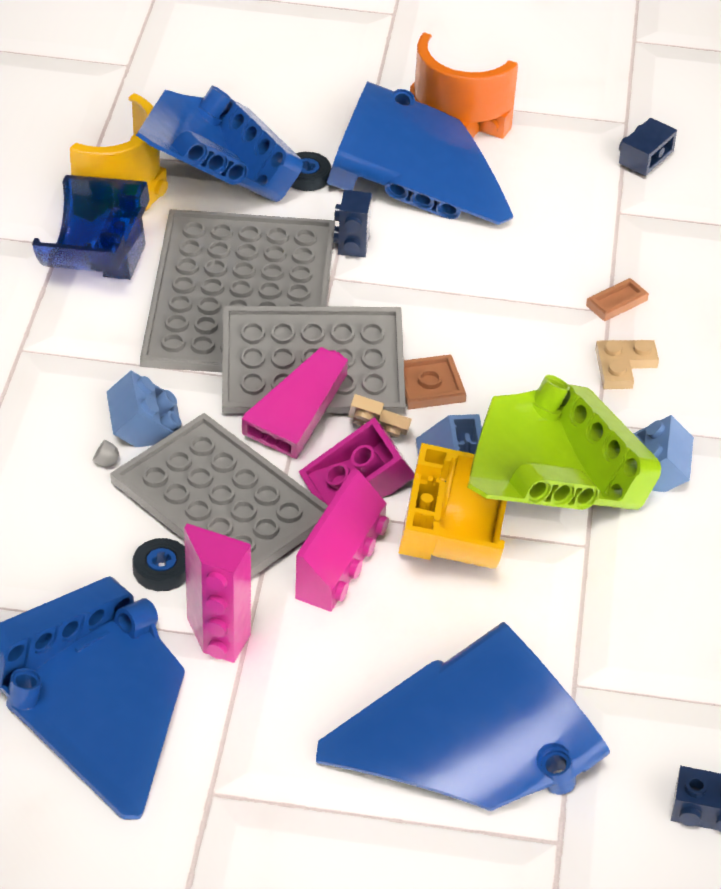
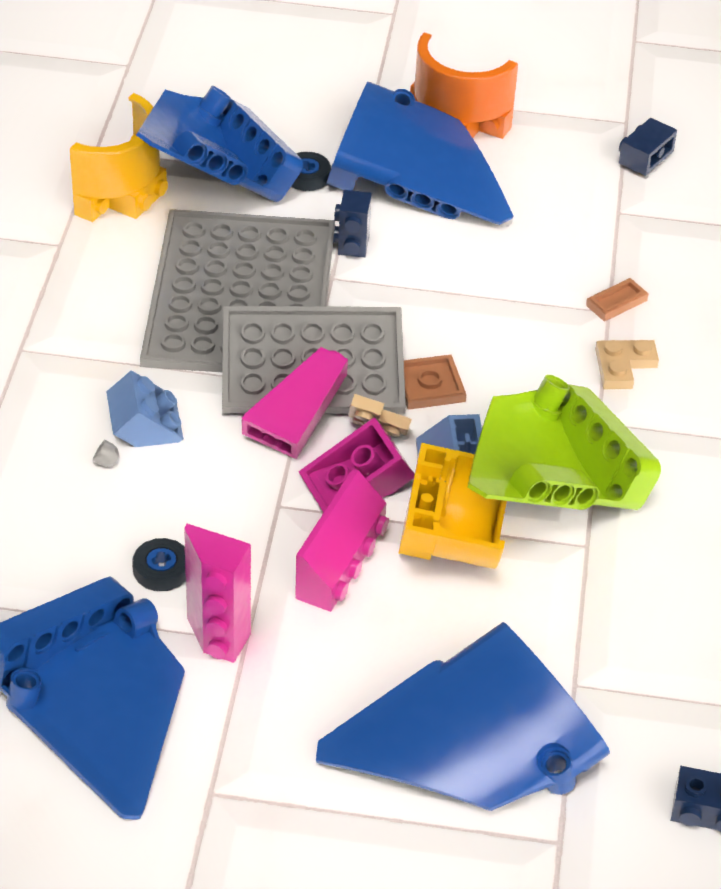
(98, 227): clear blue piece -> none
(222, 486): light grey plate -> none
(672, 448): medium blue slope -> none

